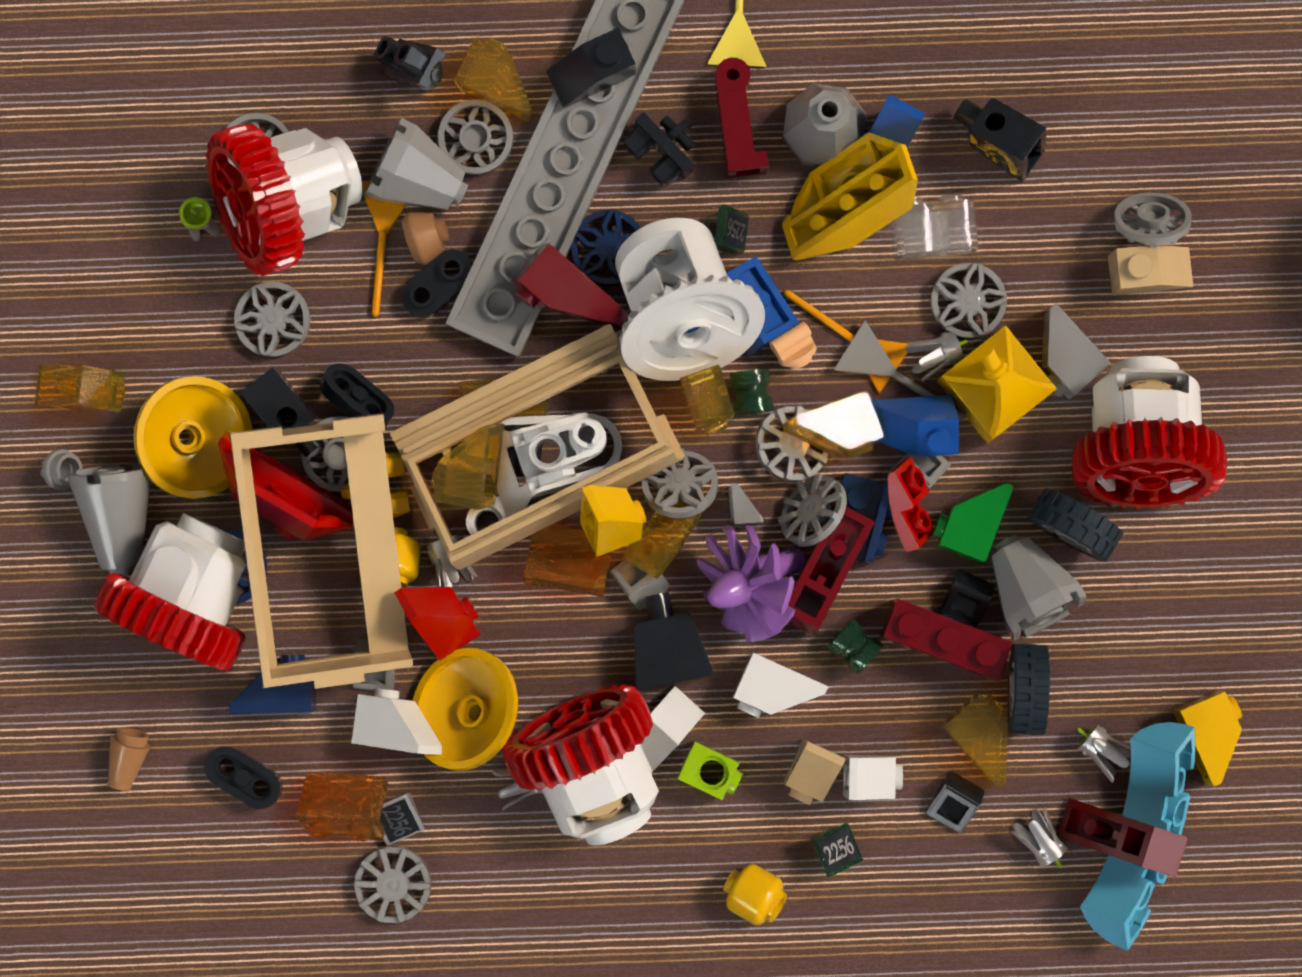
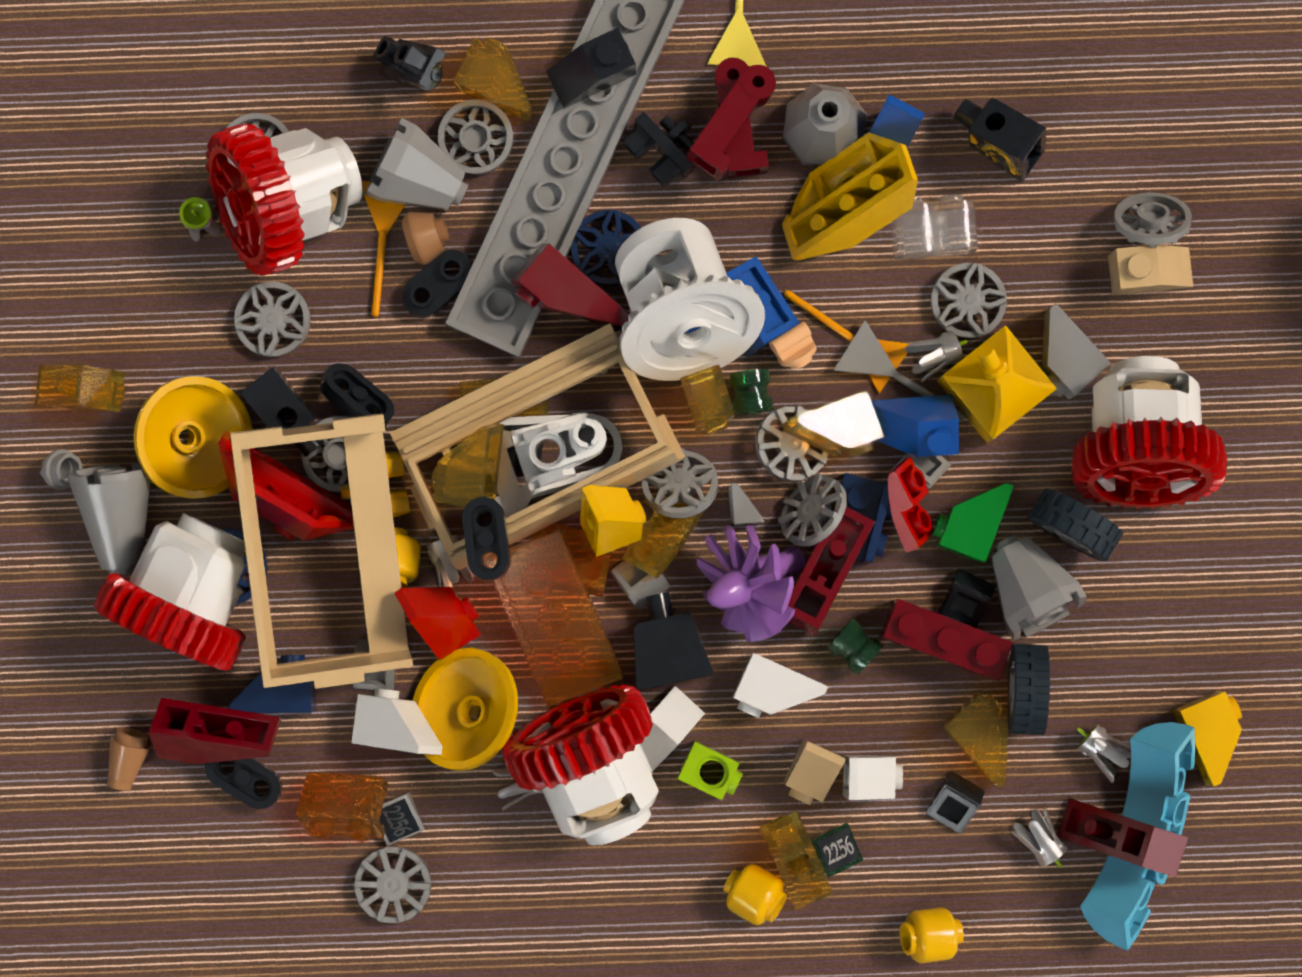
(210, 733): none -> dark red slope
(486, 539): none -> black plate
(555, 619): none -> clear orange tile
(731, 230): slope -> none
(749, 92): none -> dark red leg
(796, 860): none -> clear yellow slope
(931, 935): none -> yellow head

